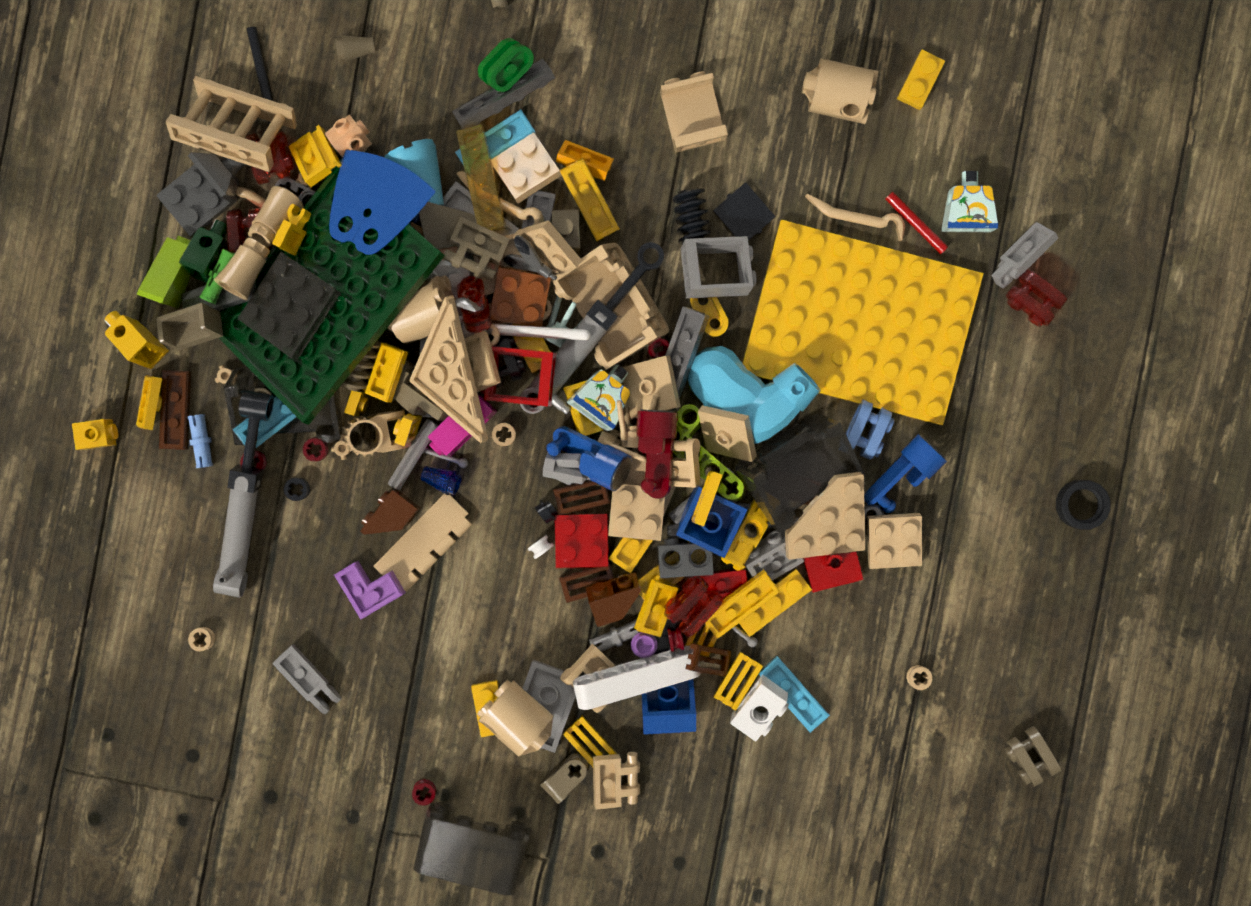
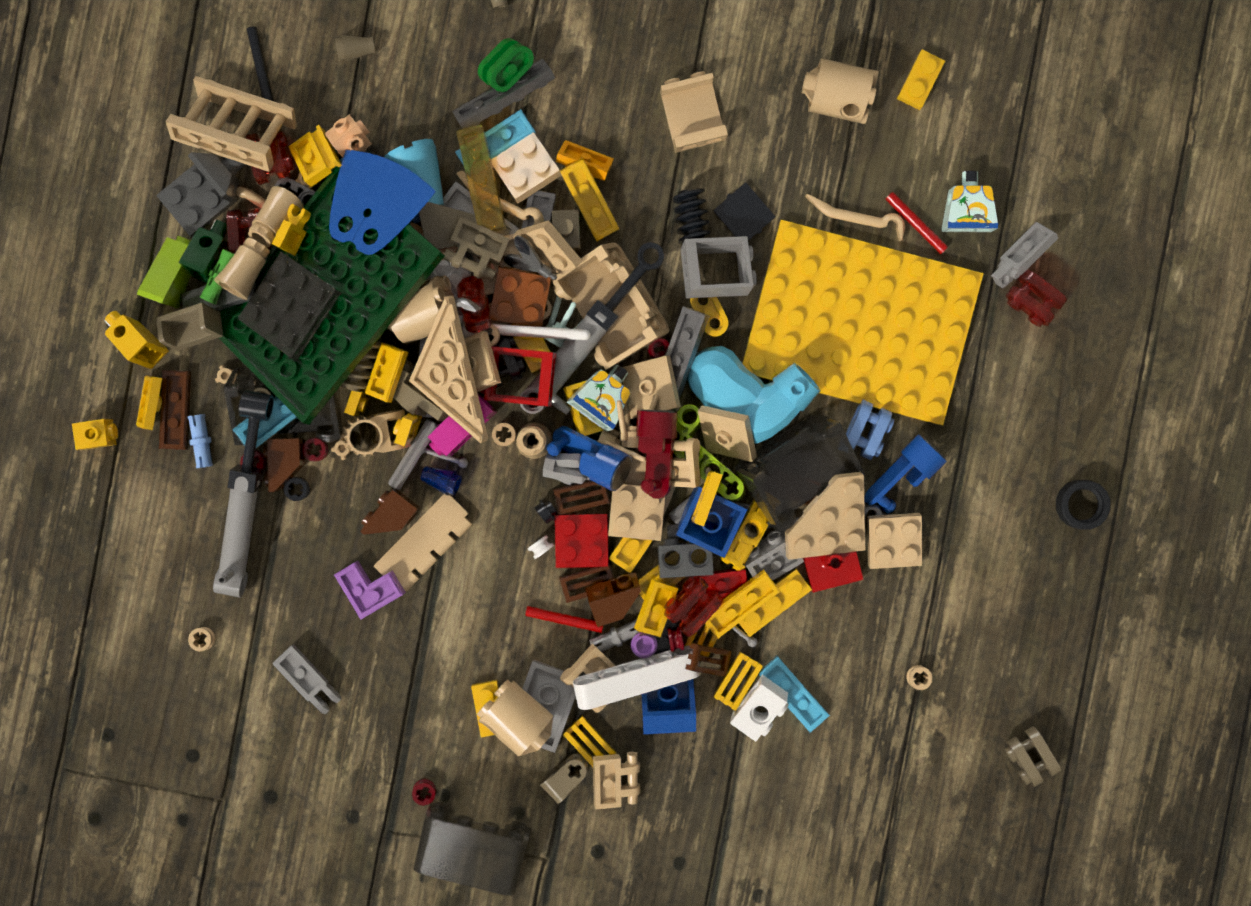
(284, 461): none -> reddish brown slope
(541, 433): none -> tan plant
(562, 619): none -> red bar

